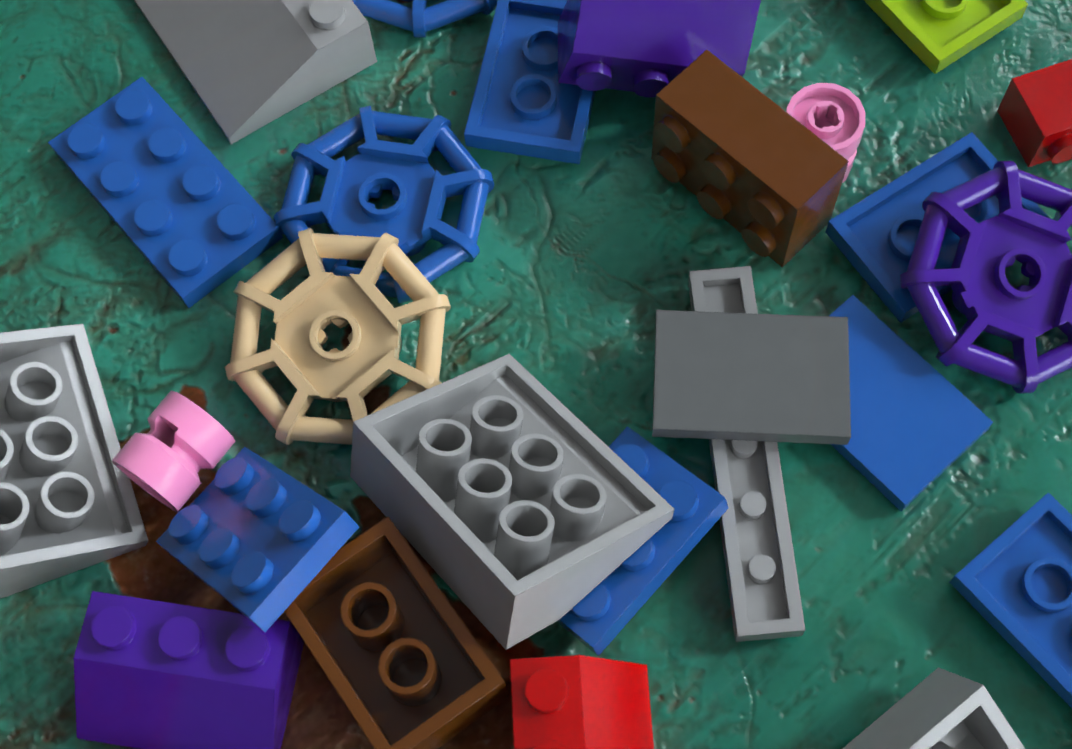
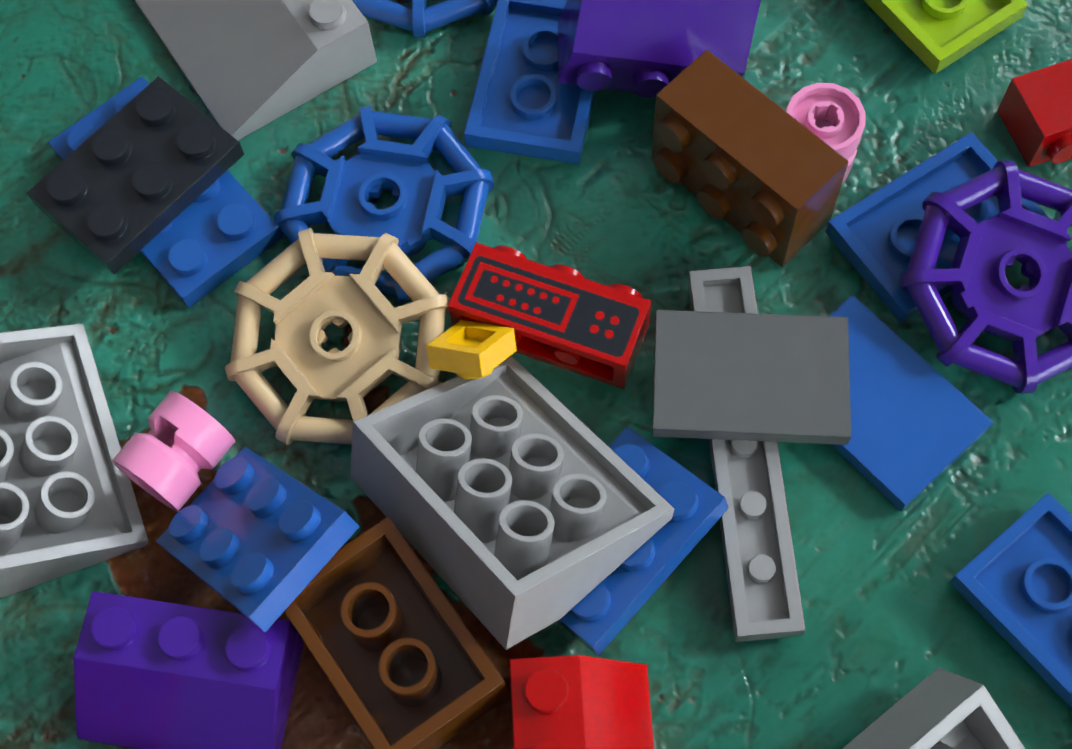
(136, 174): none -> black plate
(471, 349): none -> yellow plate
(554, 312): none -> brick

